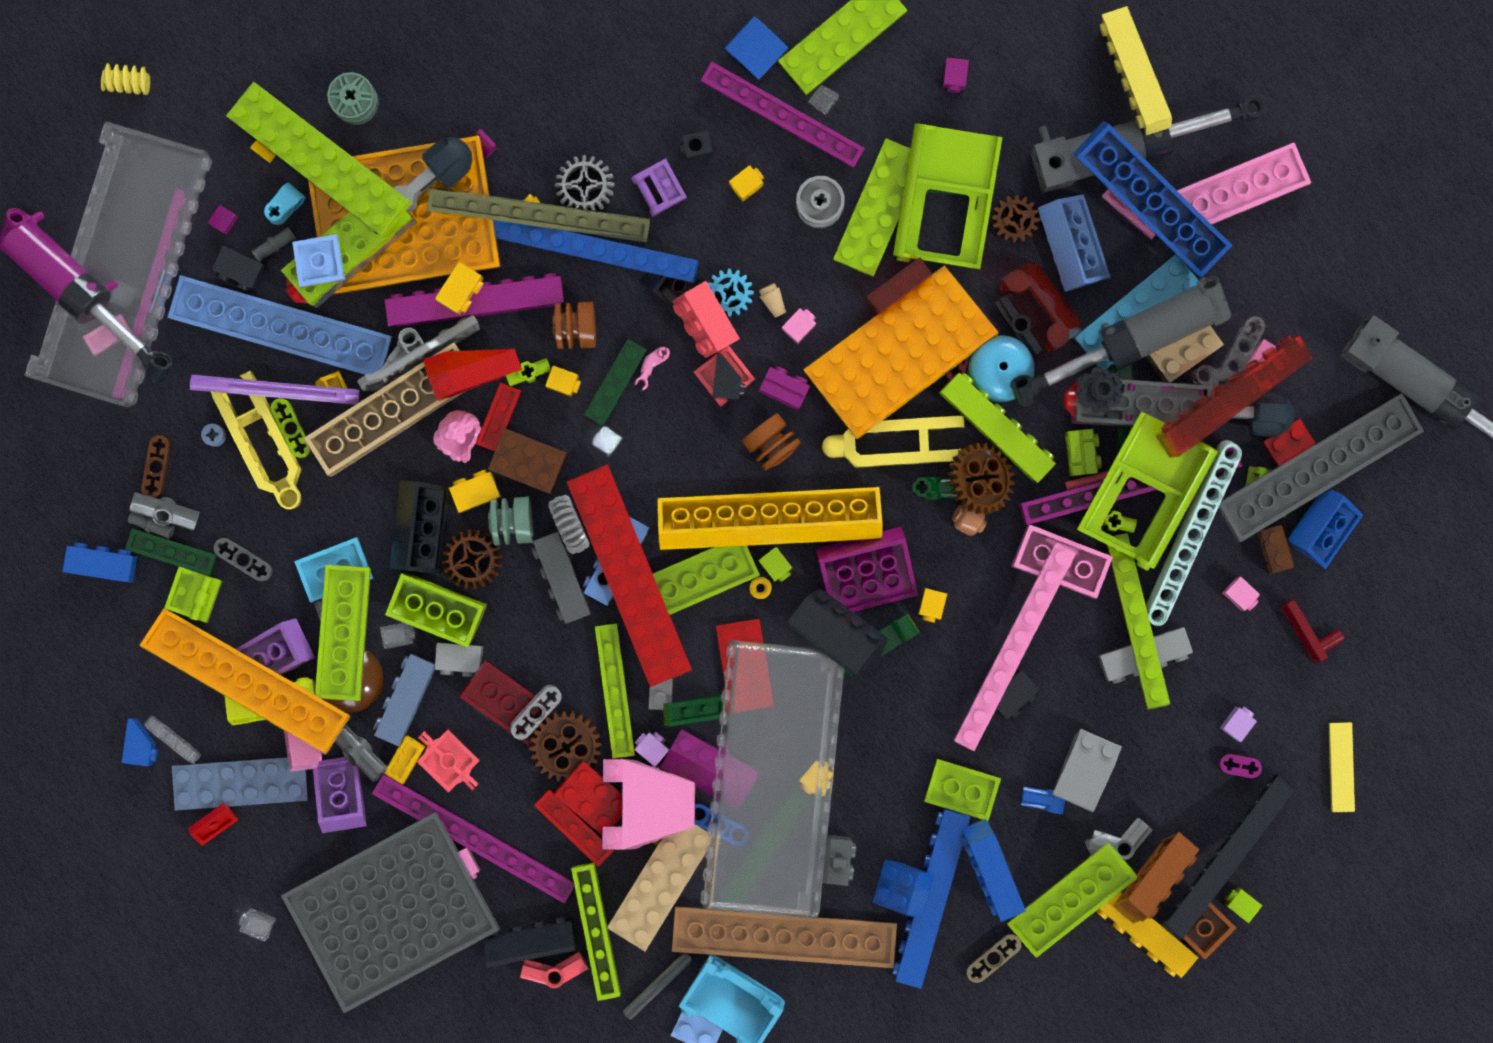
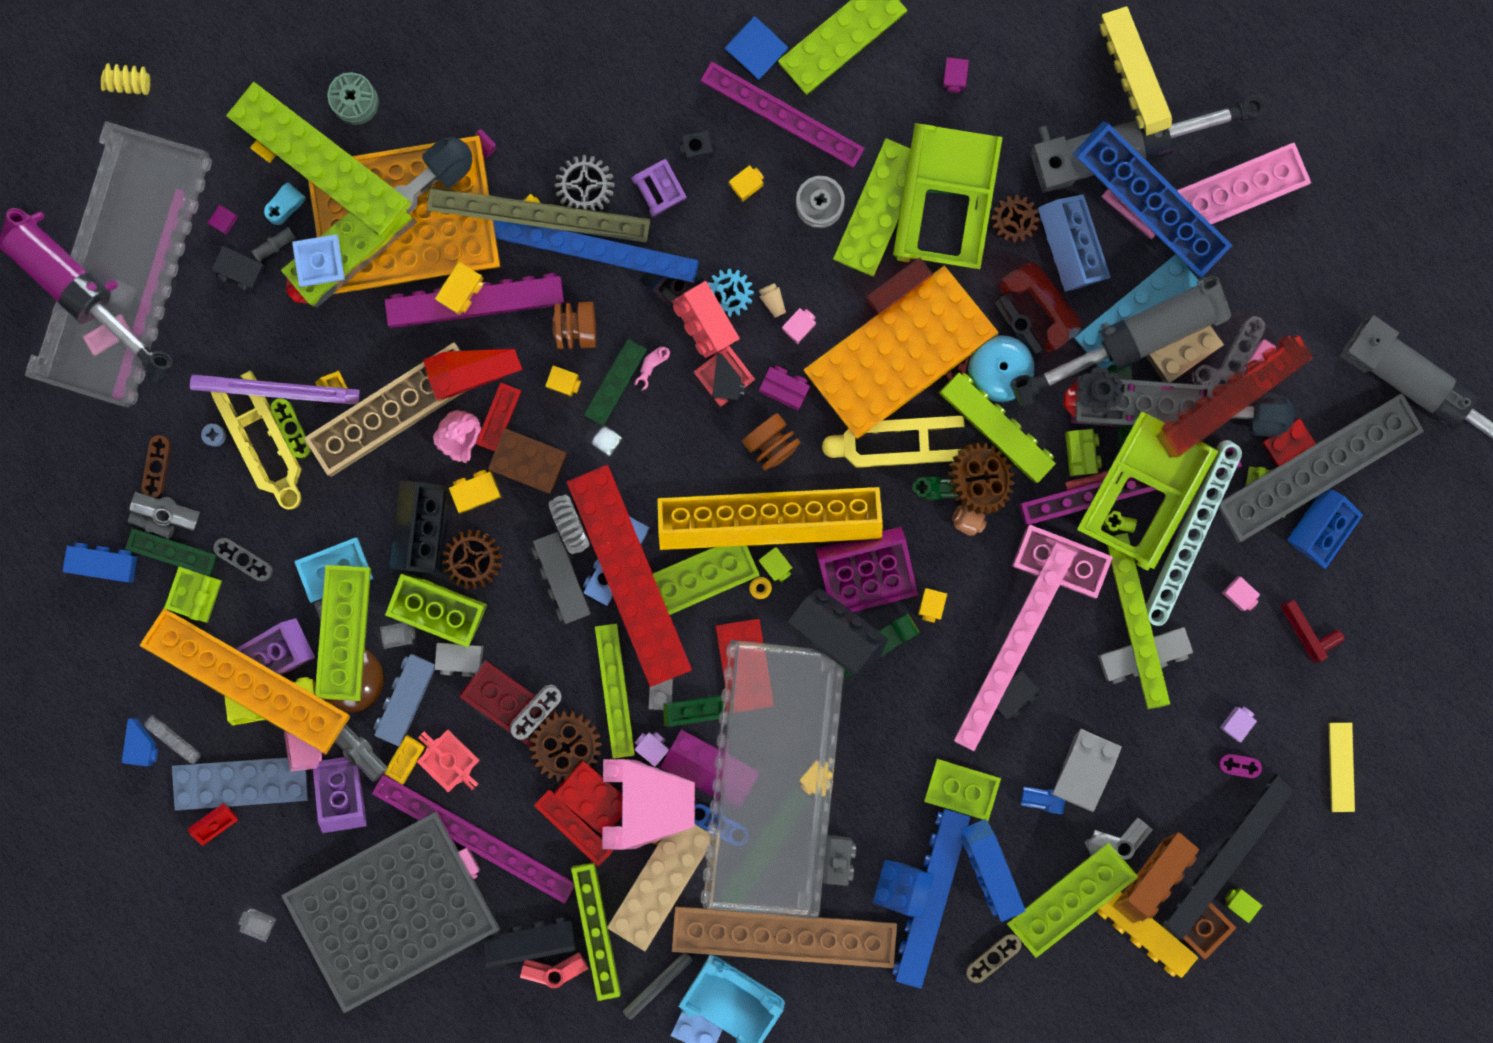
(279, 326): medium blue plate -> none
(409, 356): light grey piece -> none
(511, 521): sand green wheel -> none
(540, 367): lime axle -> none
(824, 99): clear slope -> none
(1275, 549): reddish brown brick -> none

